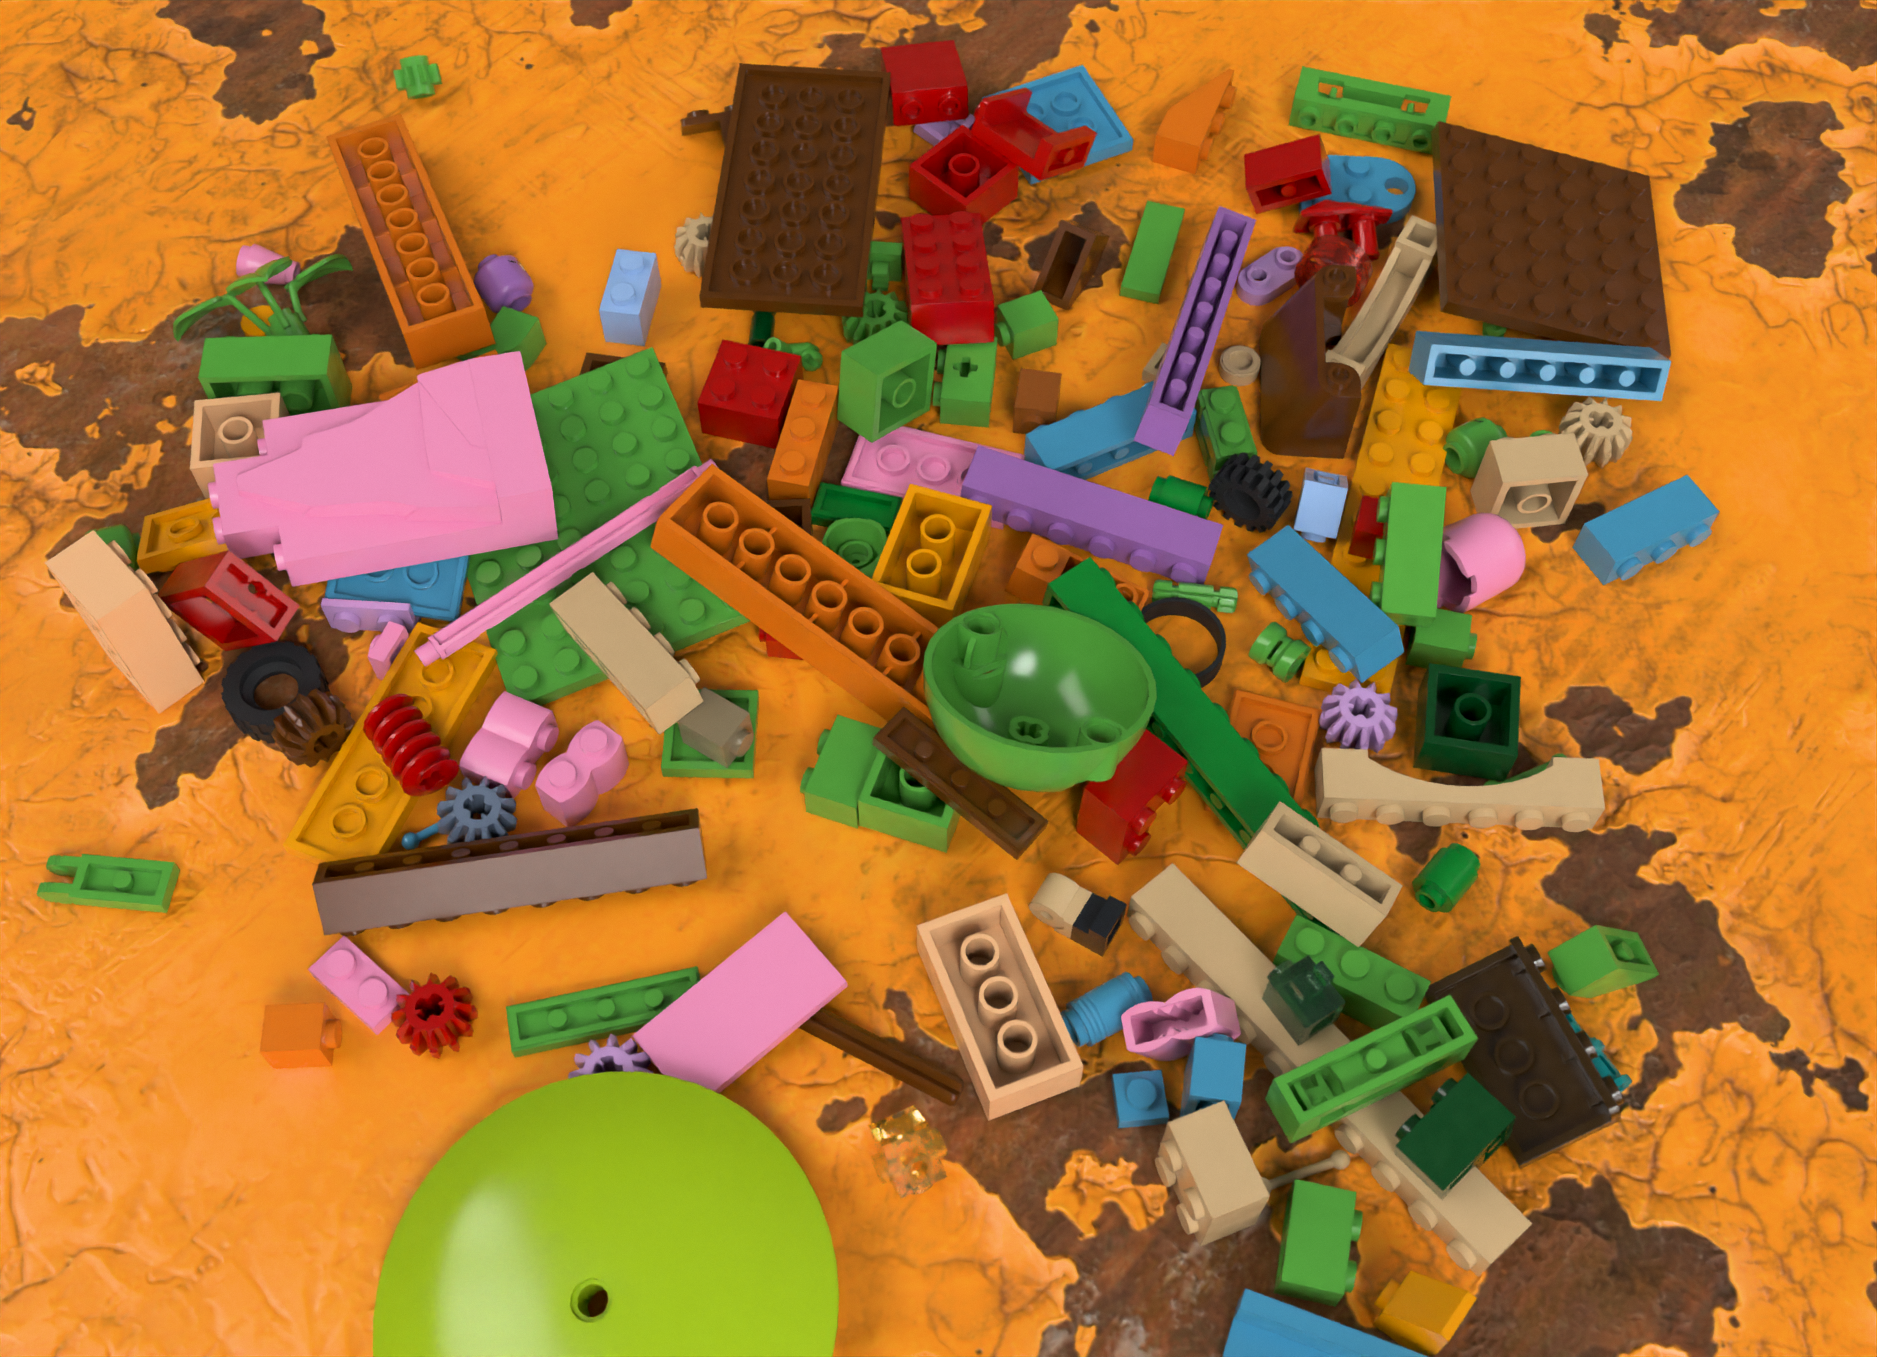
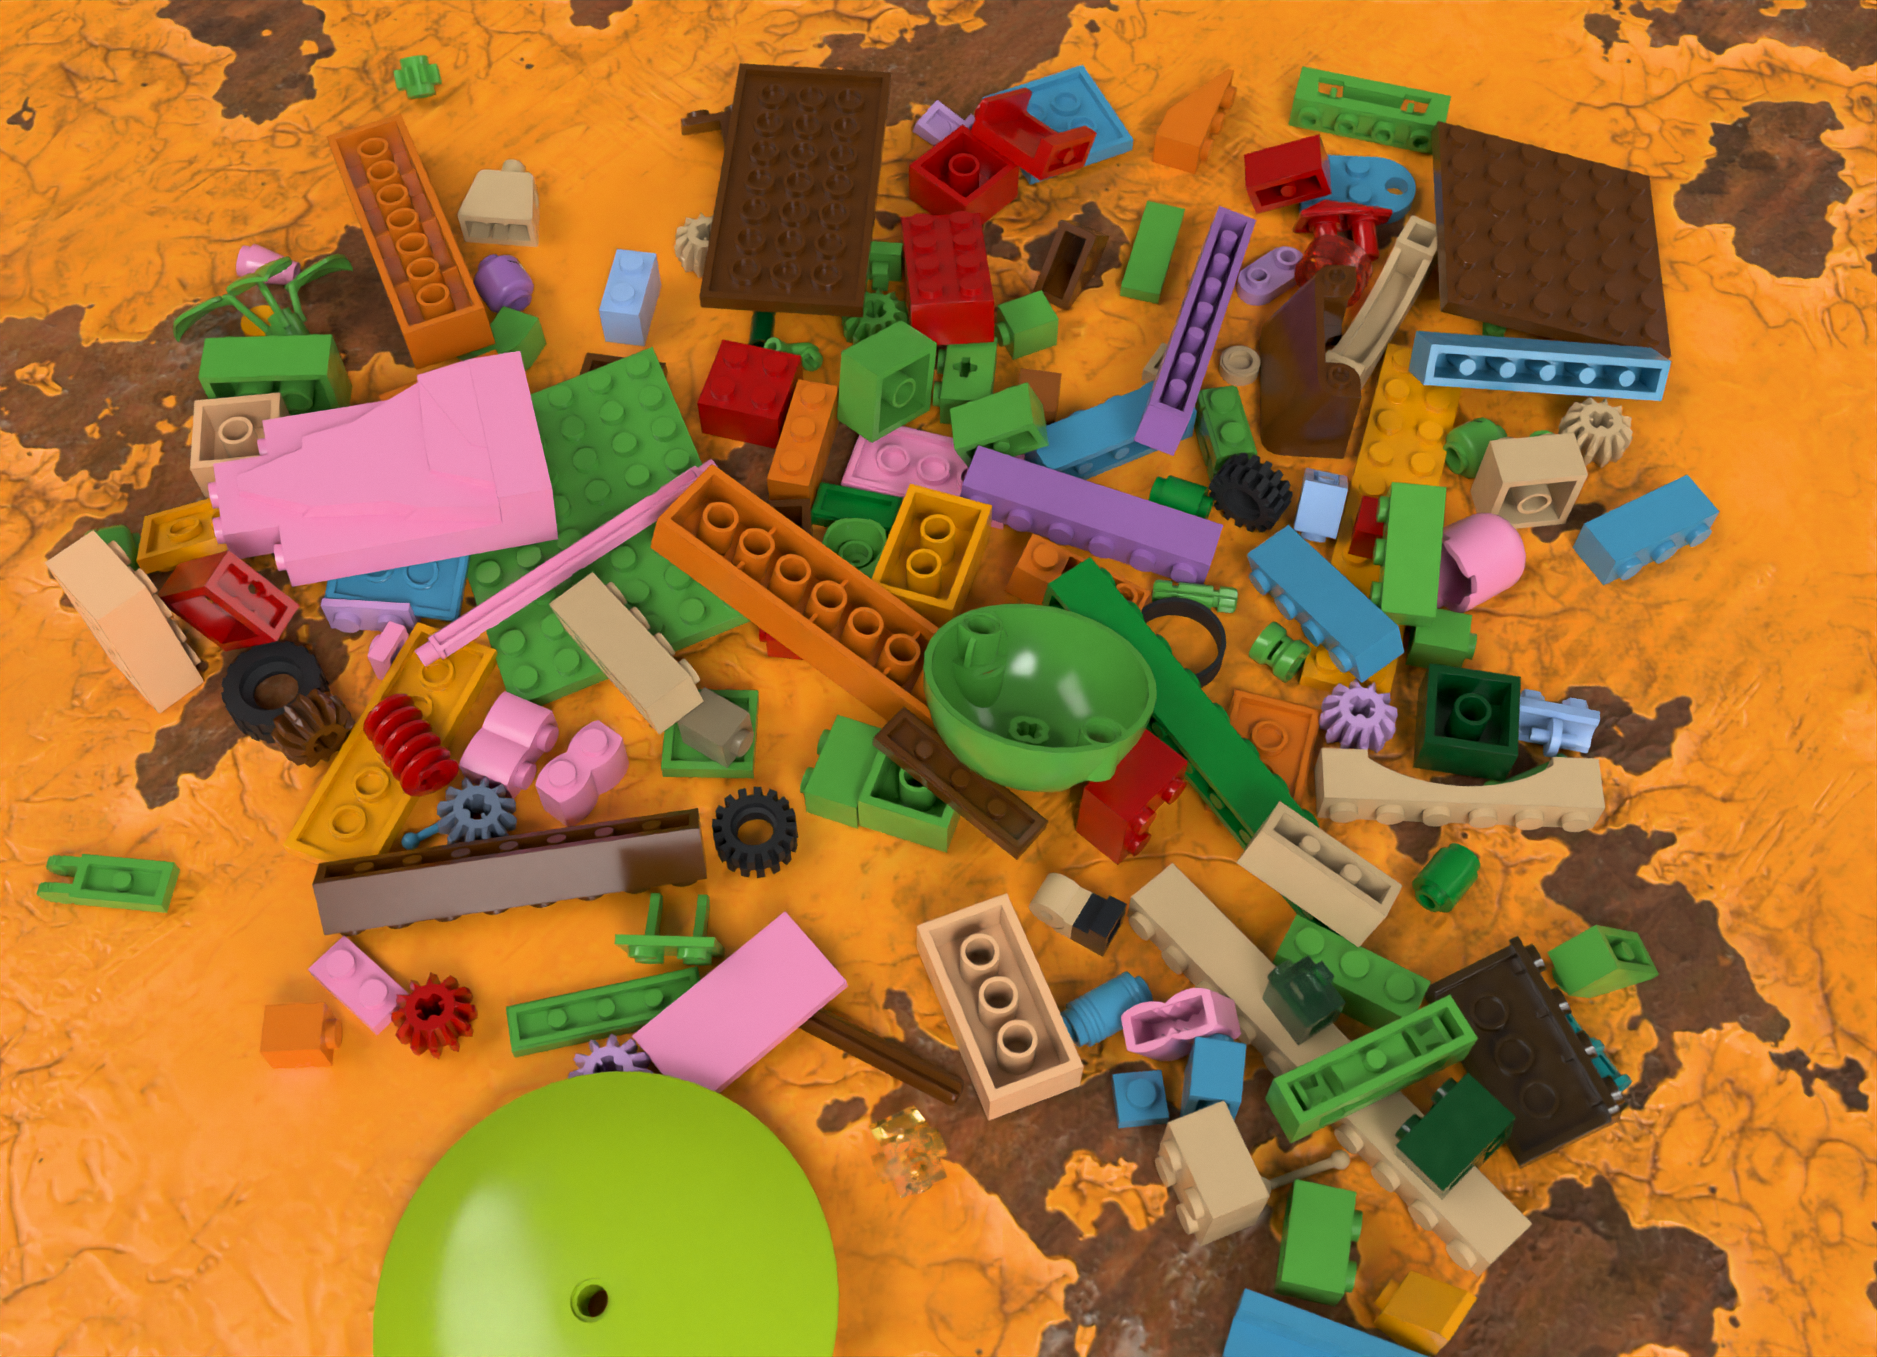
(502, 207): none -> tan torso
(653, 947): none -> bright green plate
(749, 808): none -> black tyre
(925, 82): red panel -> none
(1002, 422): none -> bright green brick
(1556, 724): none -> light blue hips

